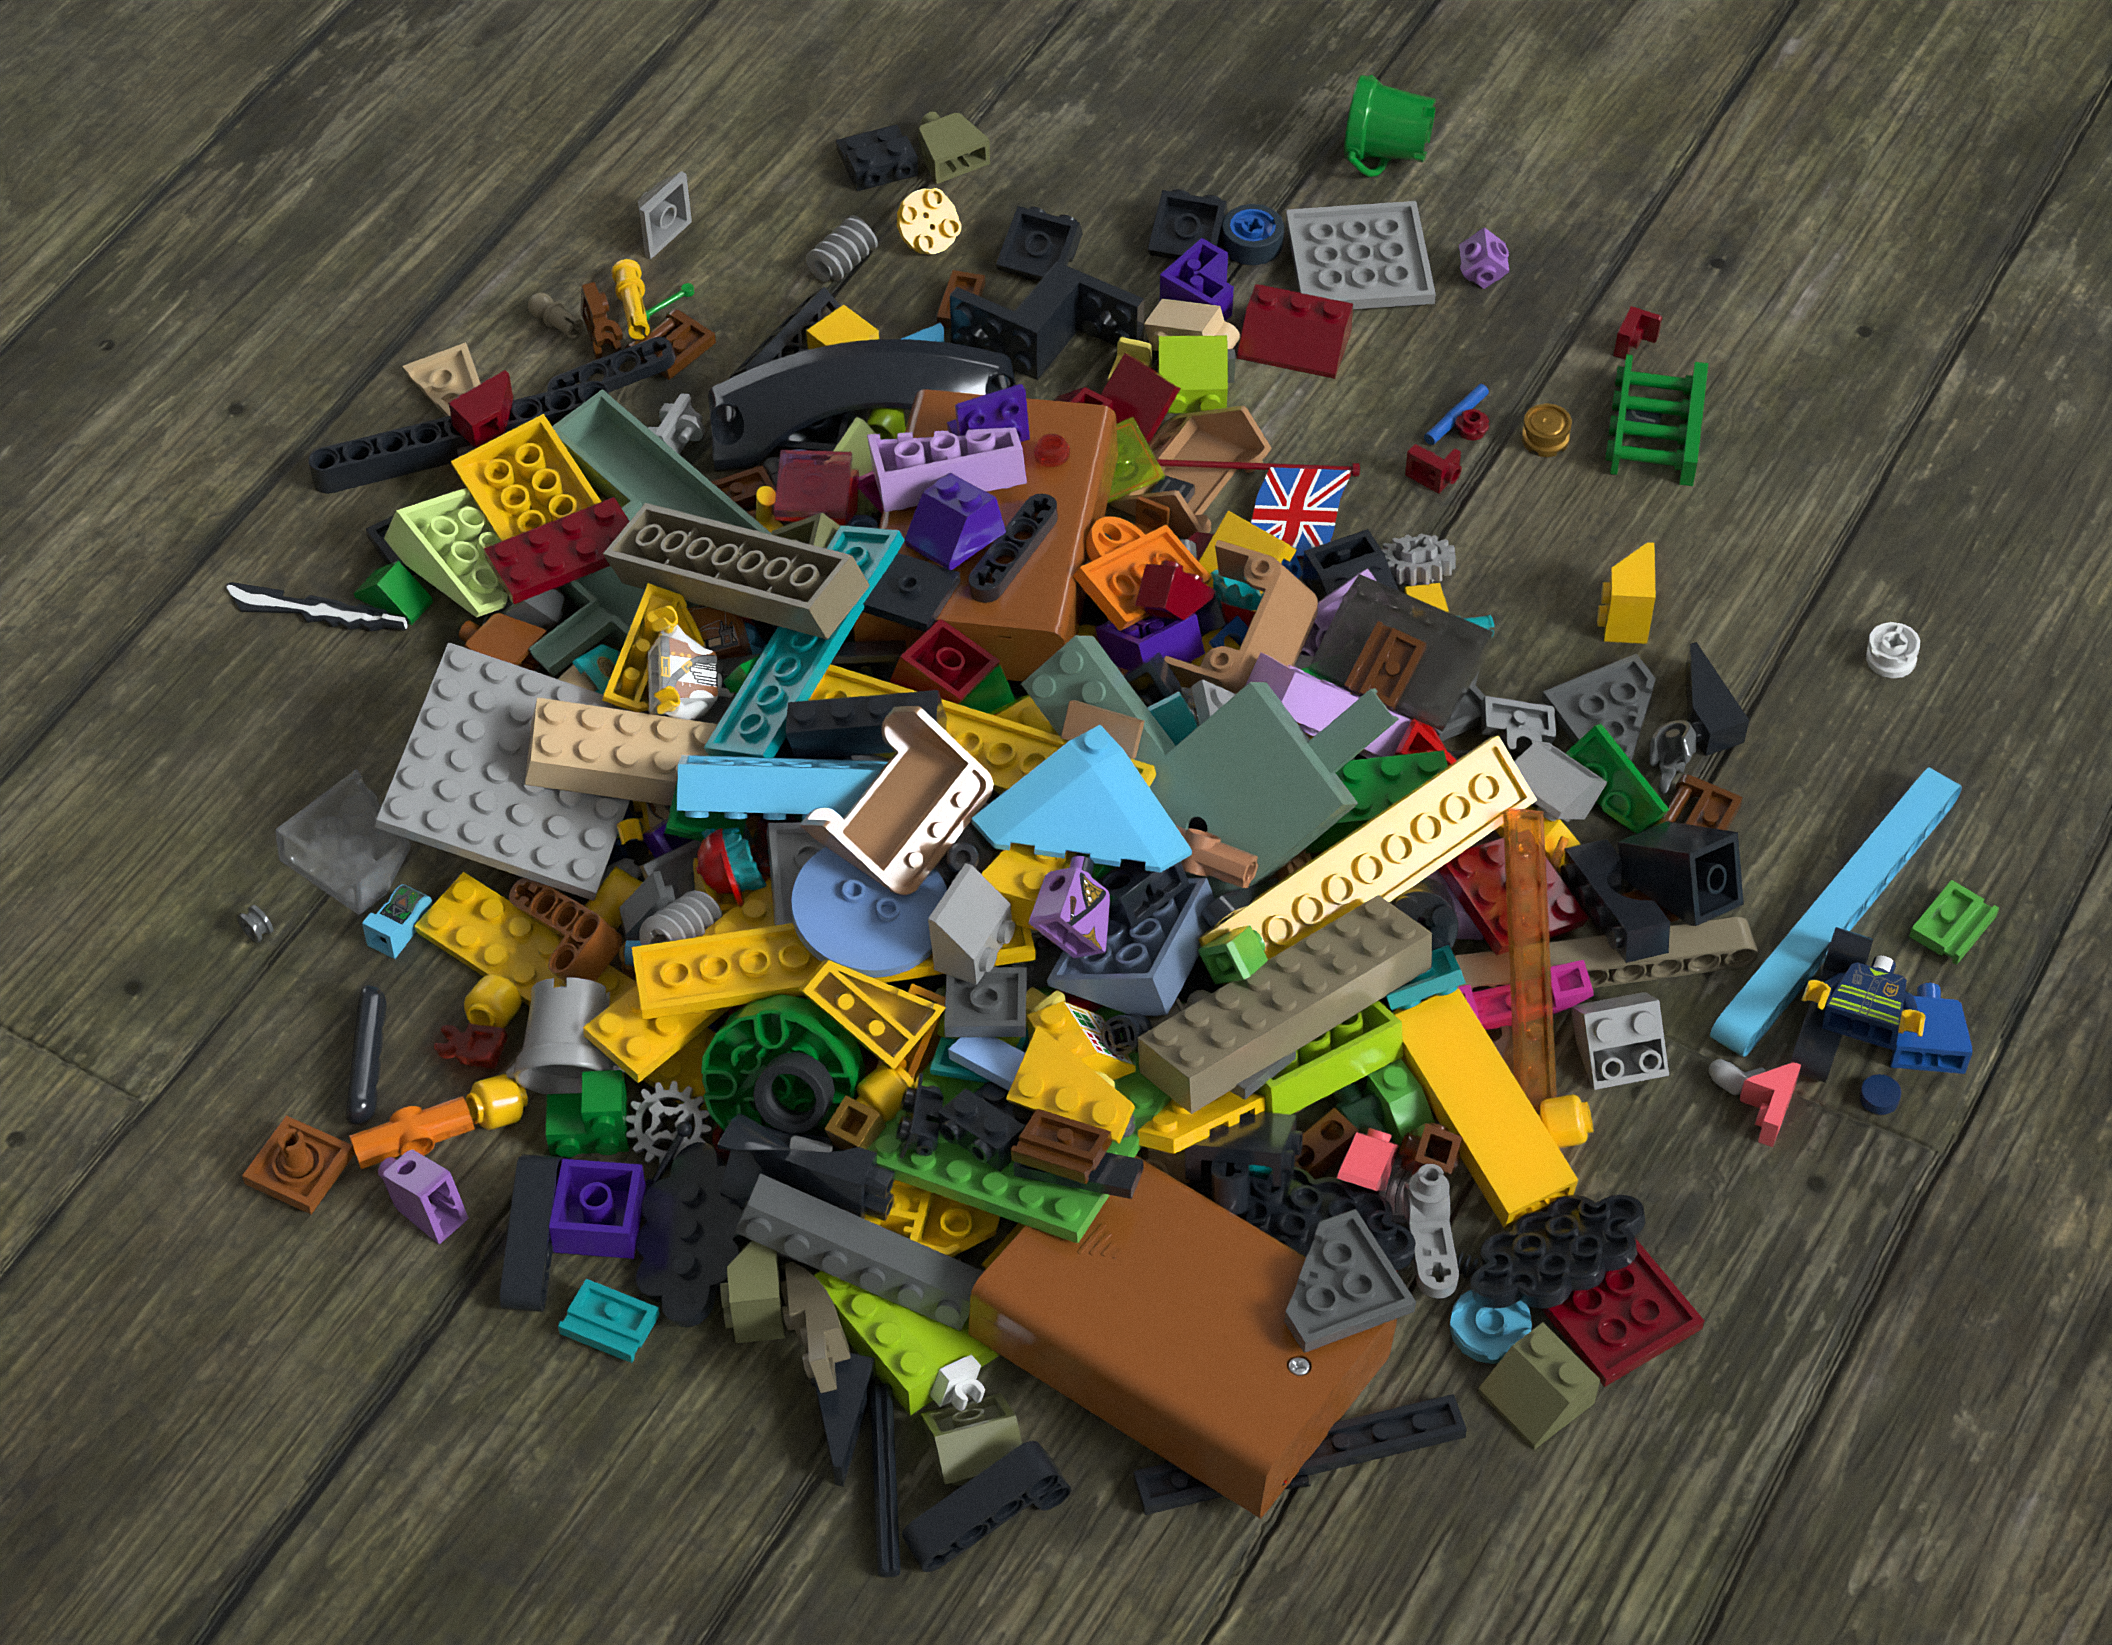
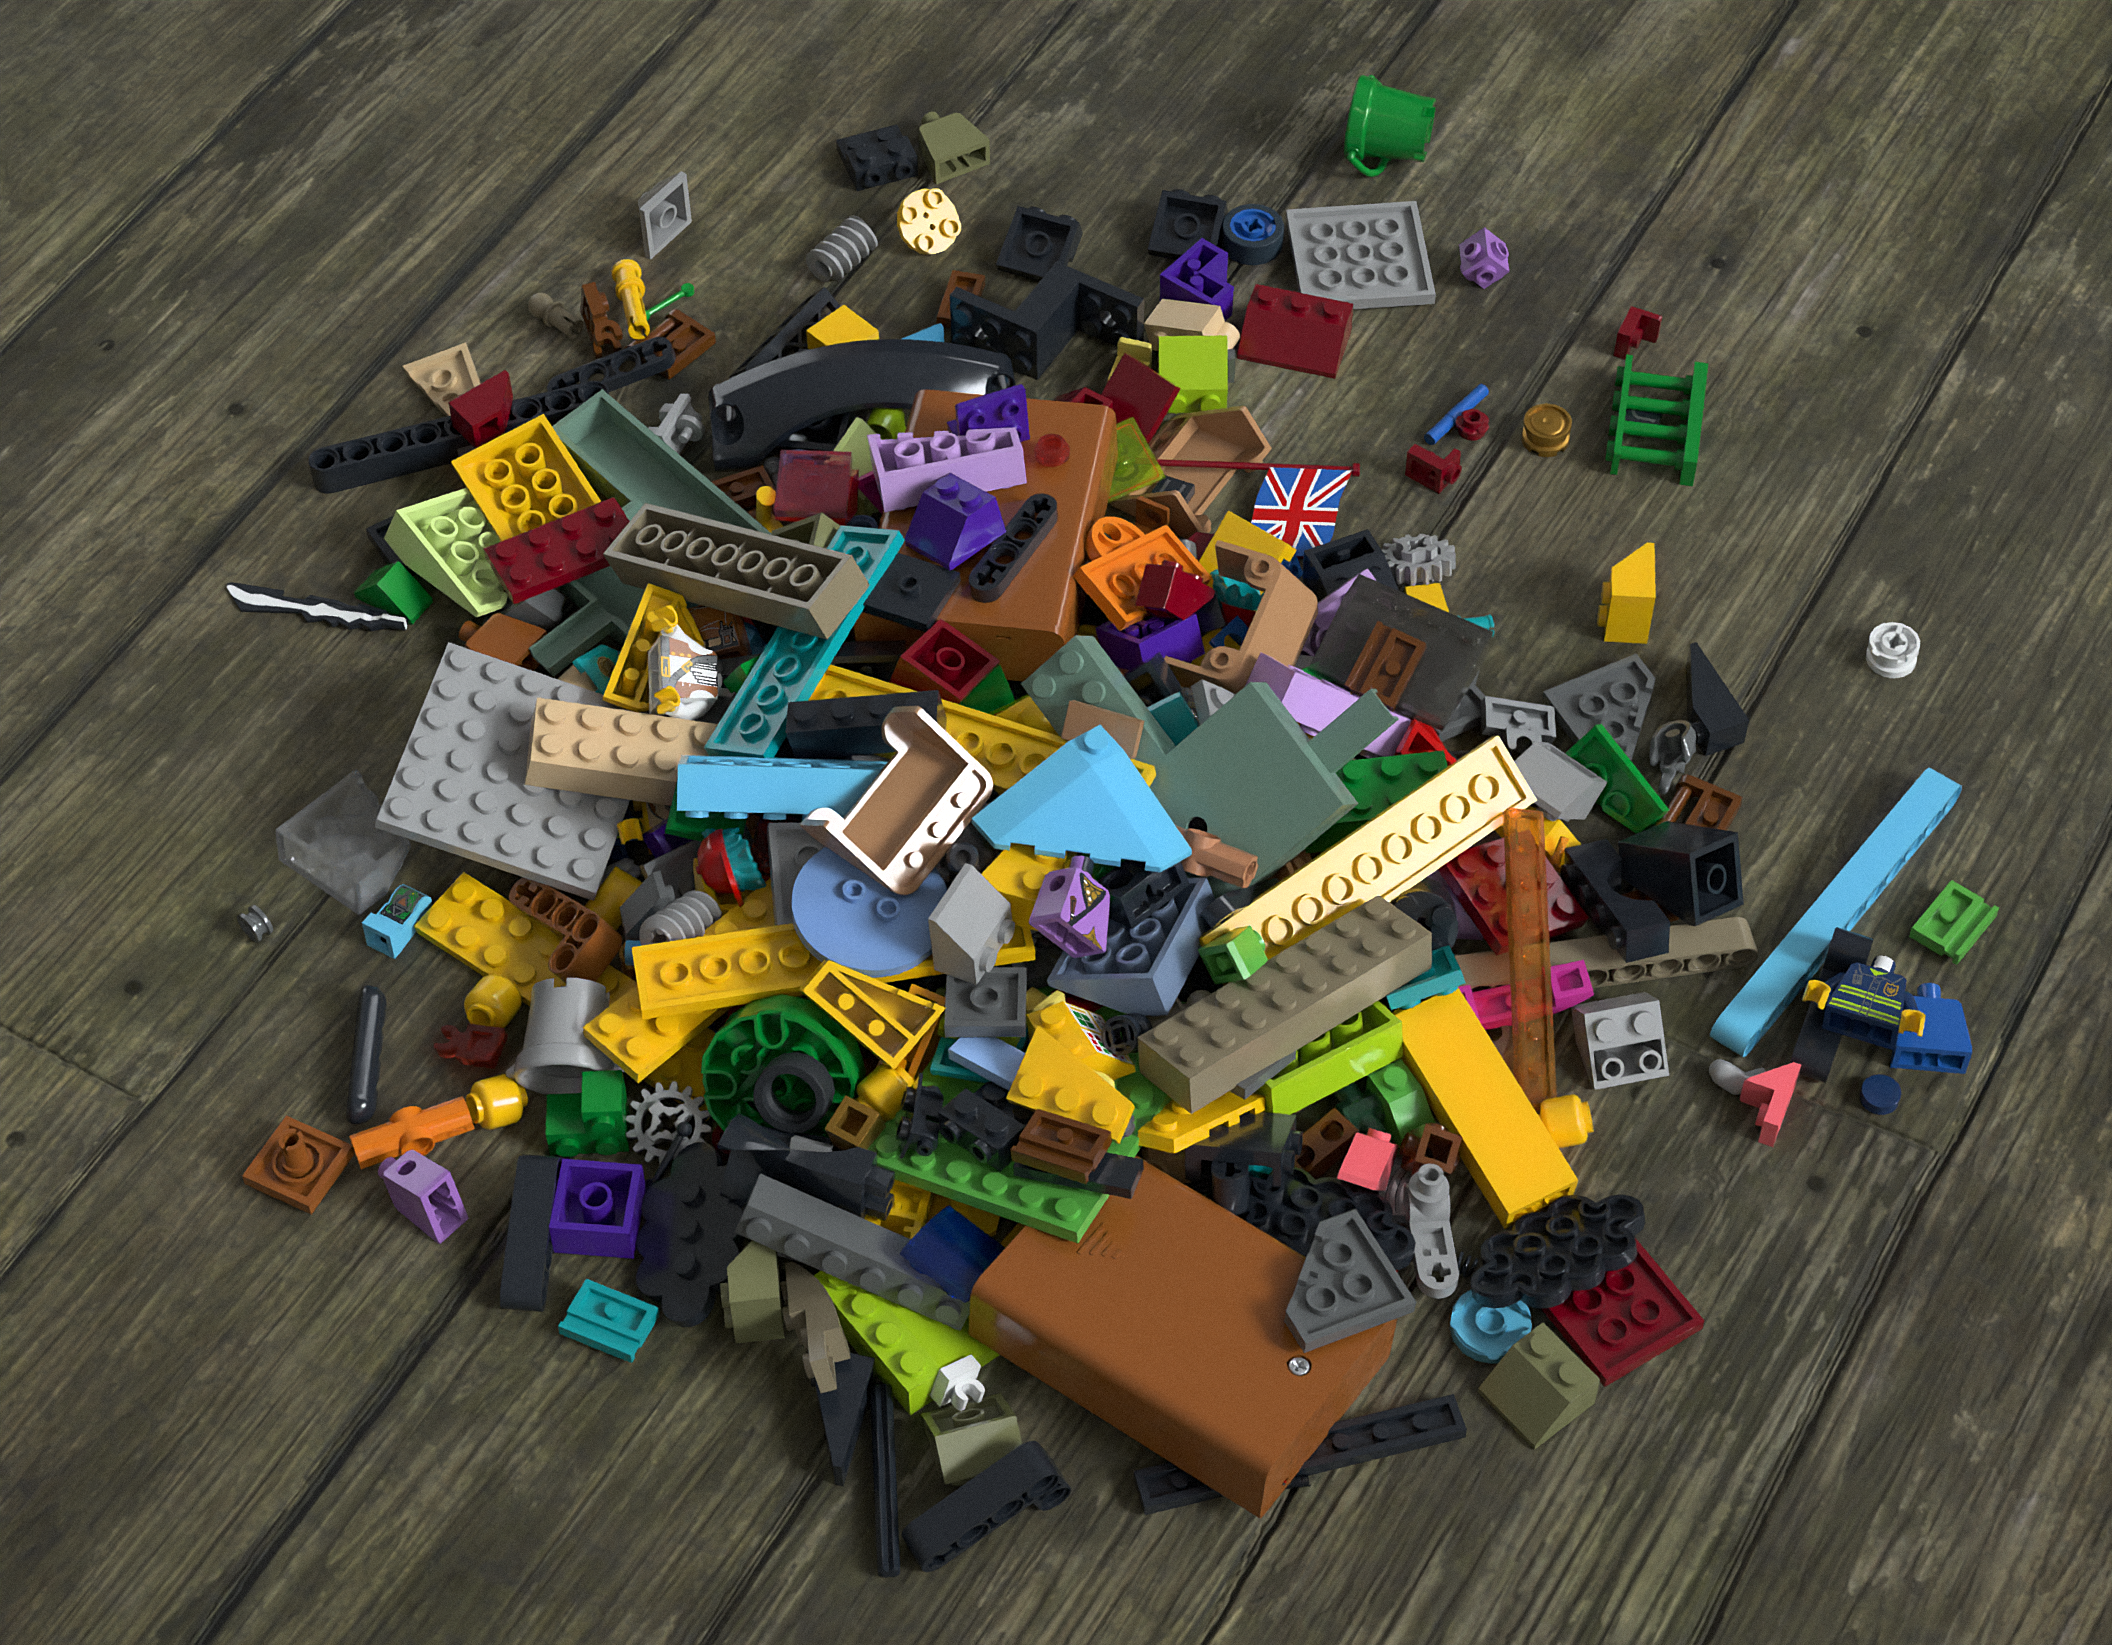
(952, 1252): none -> clear blue slope

